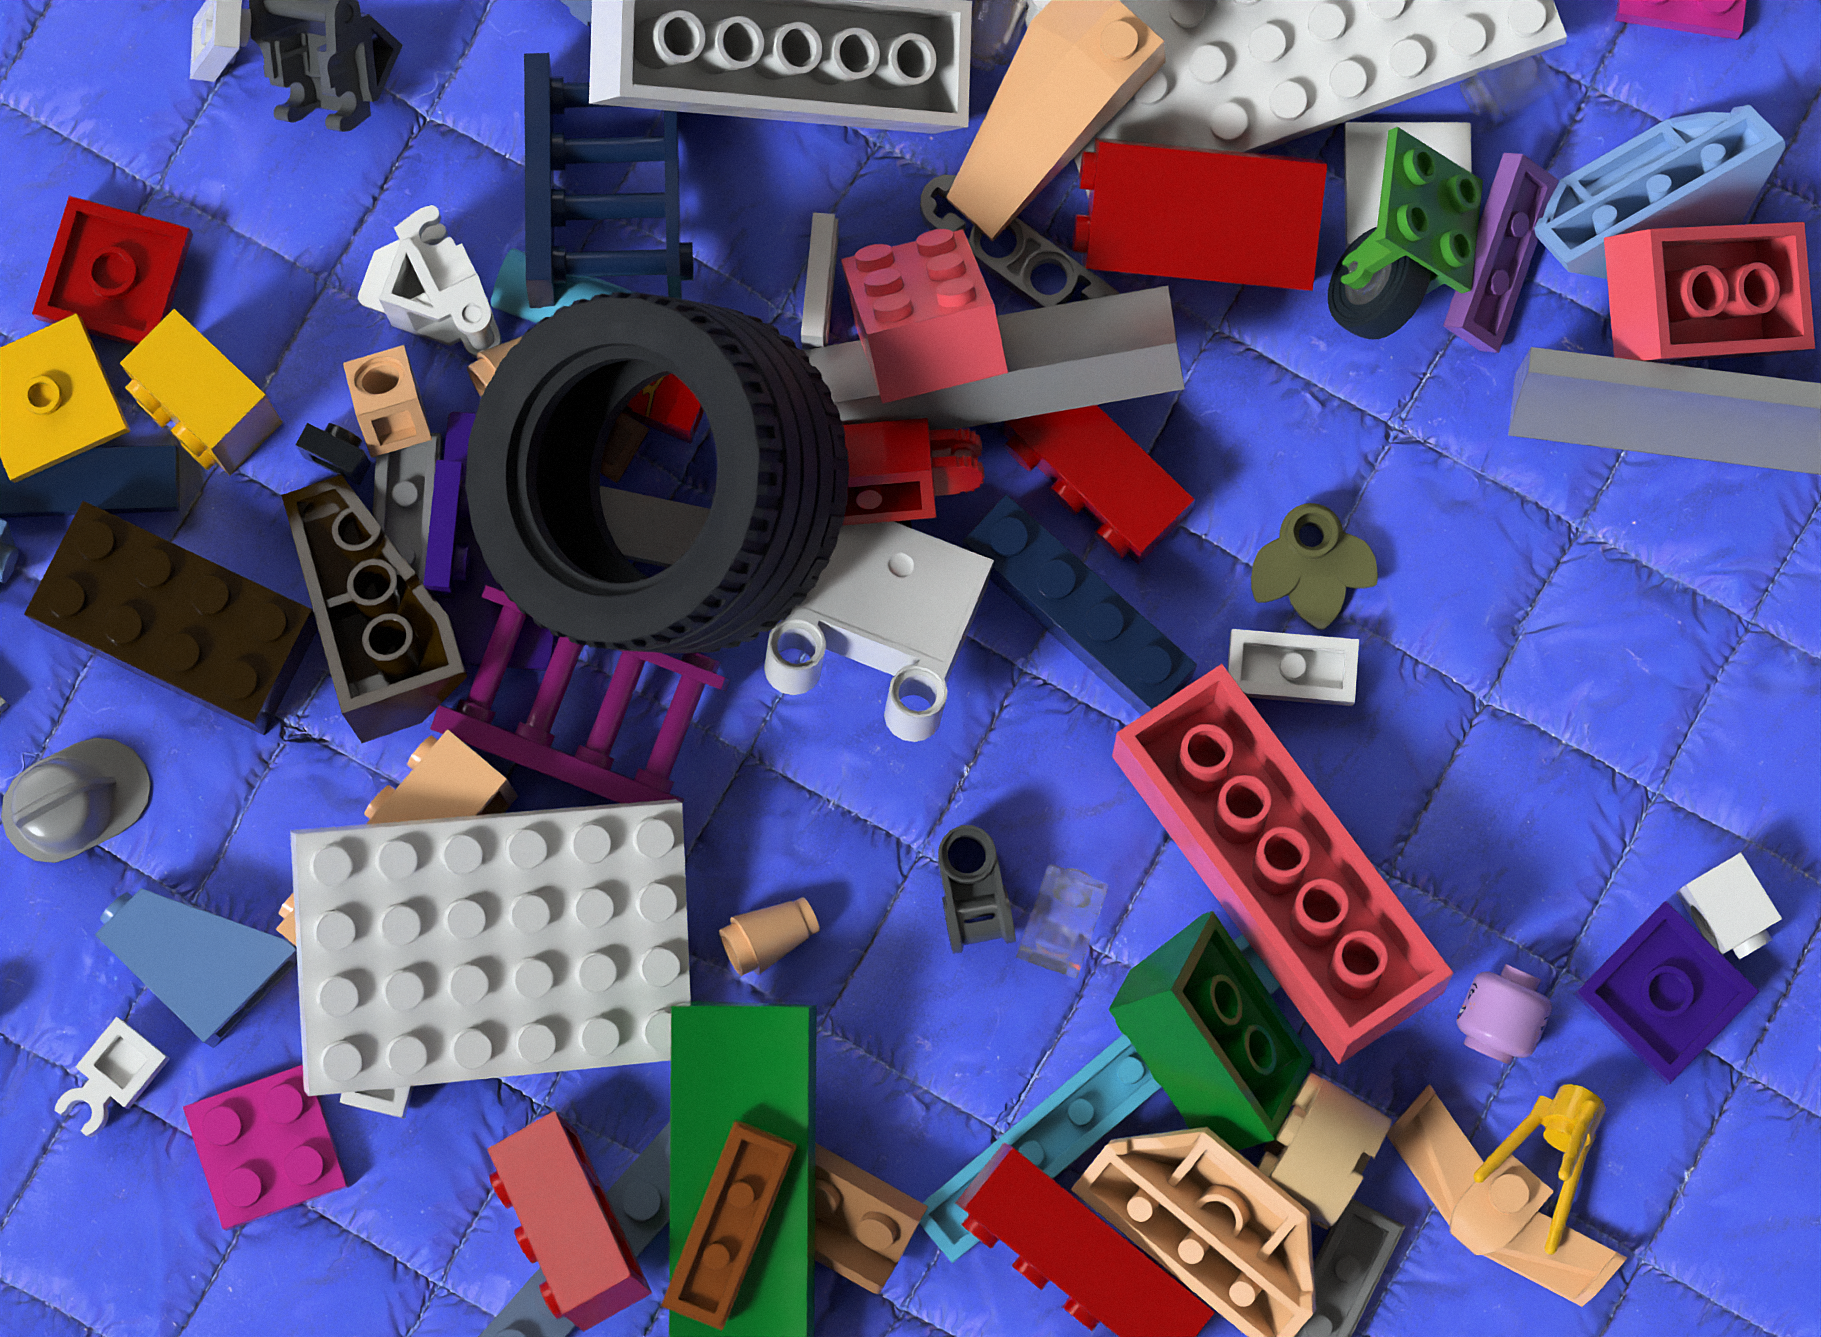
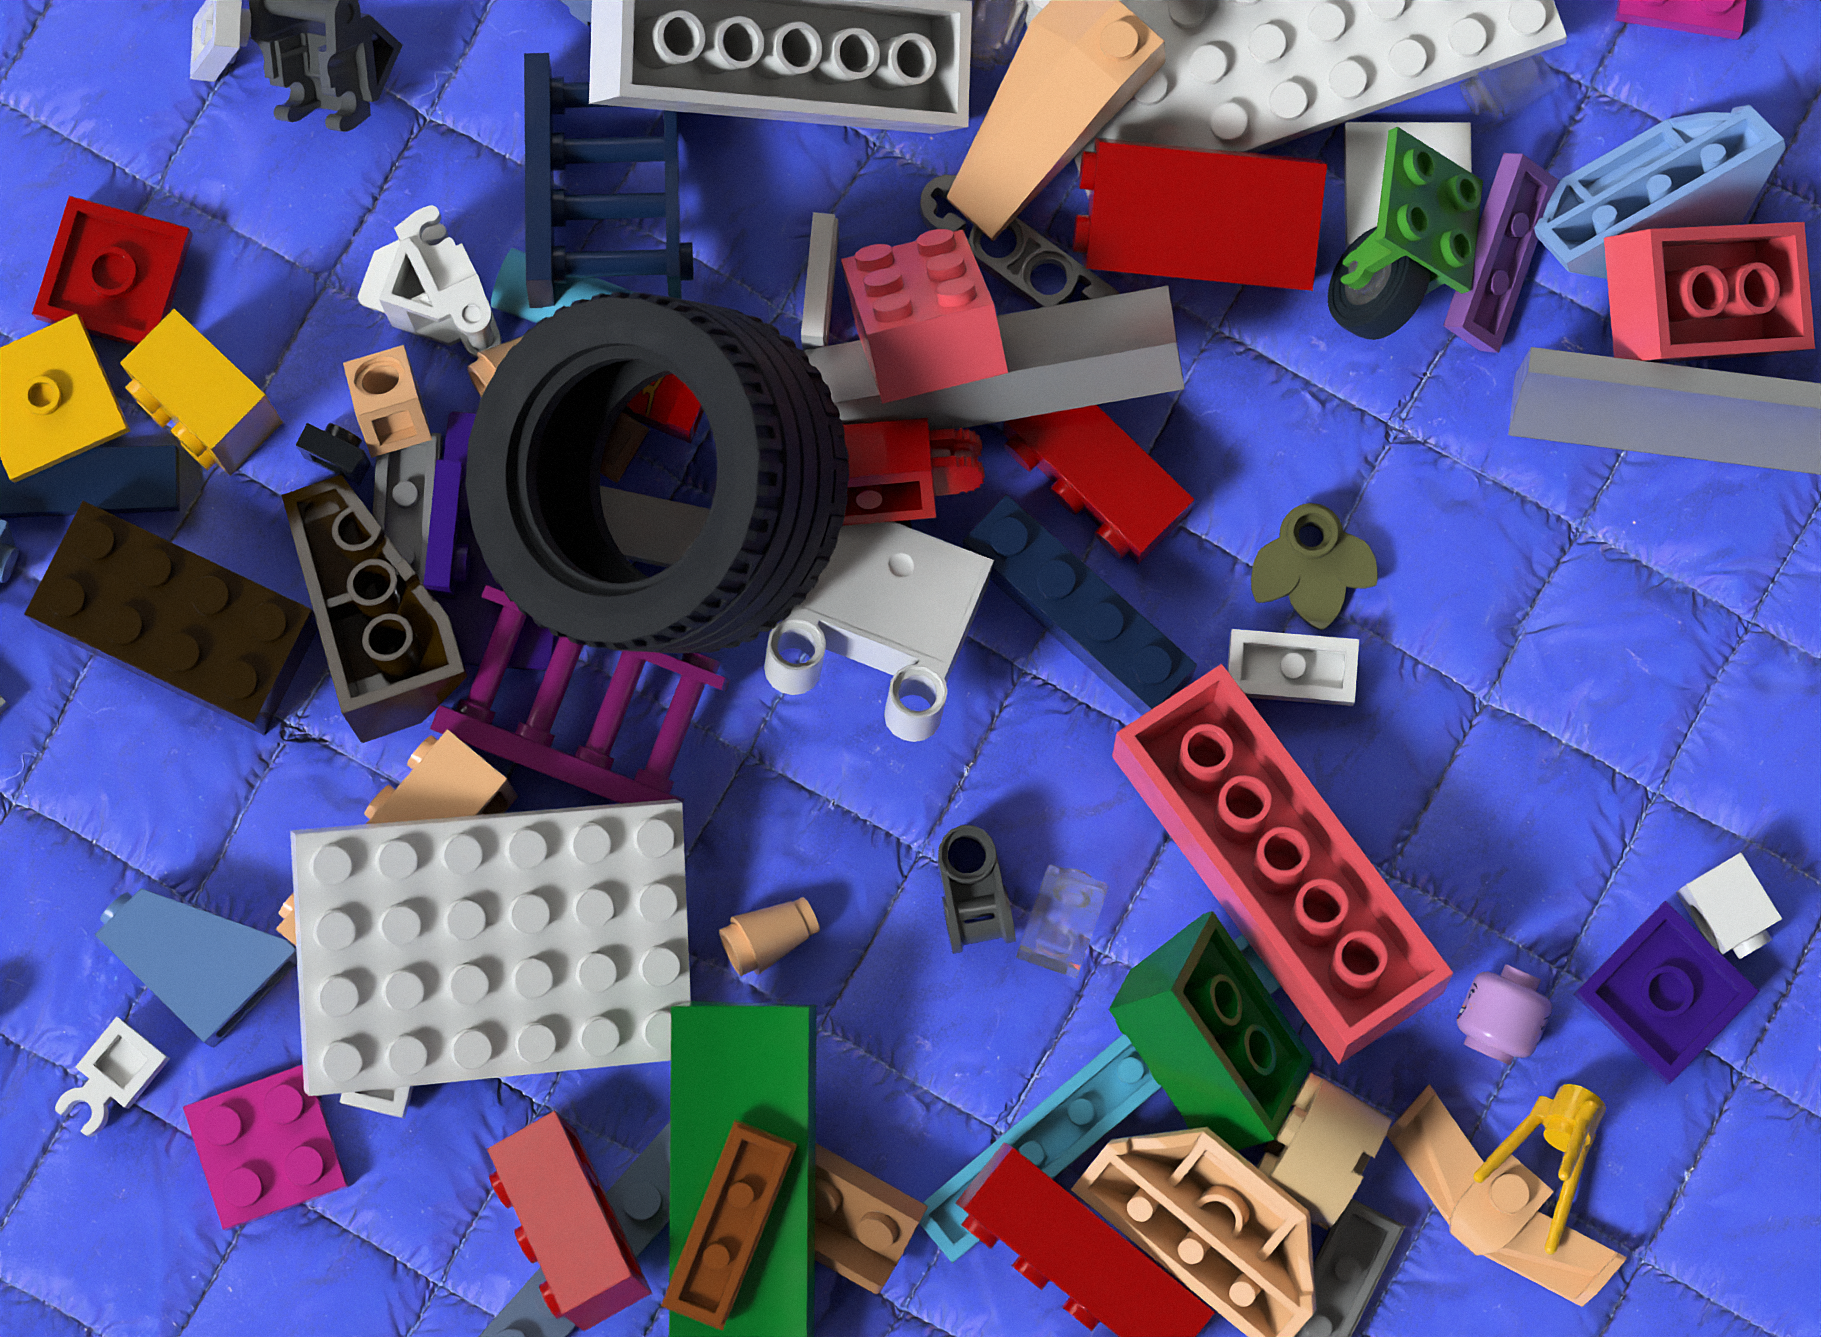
(75, 800): light grey piece -> none

